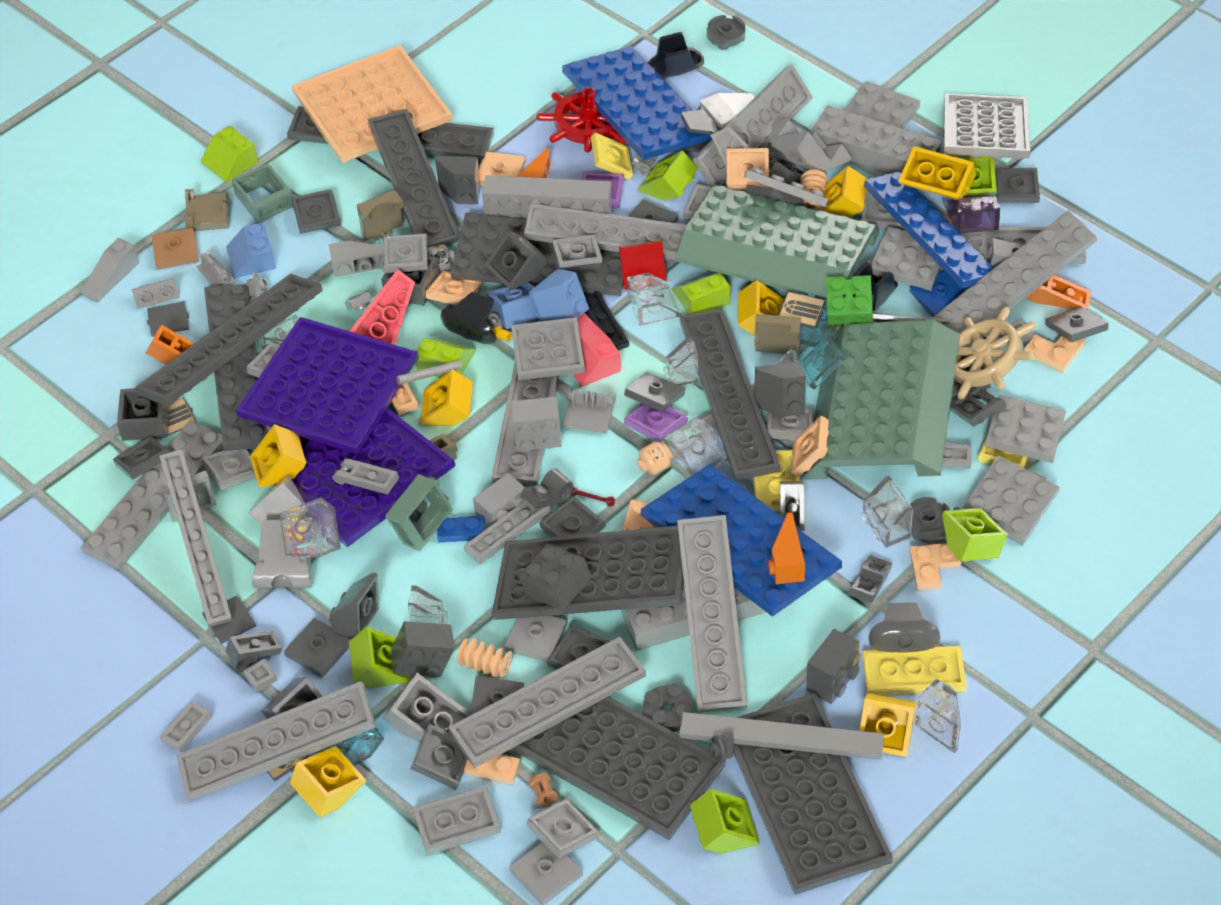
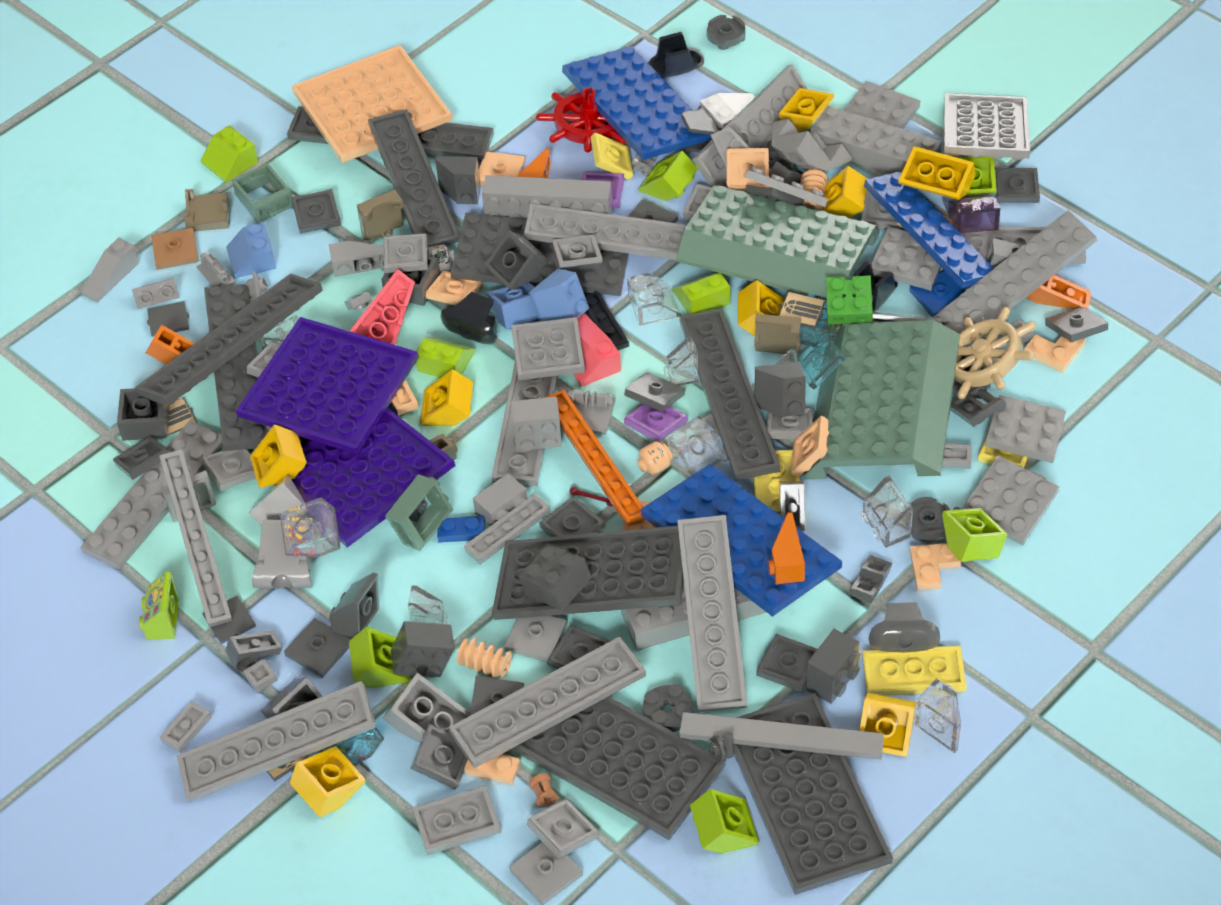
(160, 609): none -> lime slope
(366, 476): light grey plate -> none
(429, 372): light grey bar -> none
(497, 327): arm -> none
(553, 490): dark grey plate -> none
(598, 461): none -> orange tile
(642, 259): red tile -> none
(786, 662): none -> dark grey plate
(805, 107): none -> yellow slope

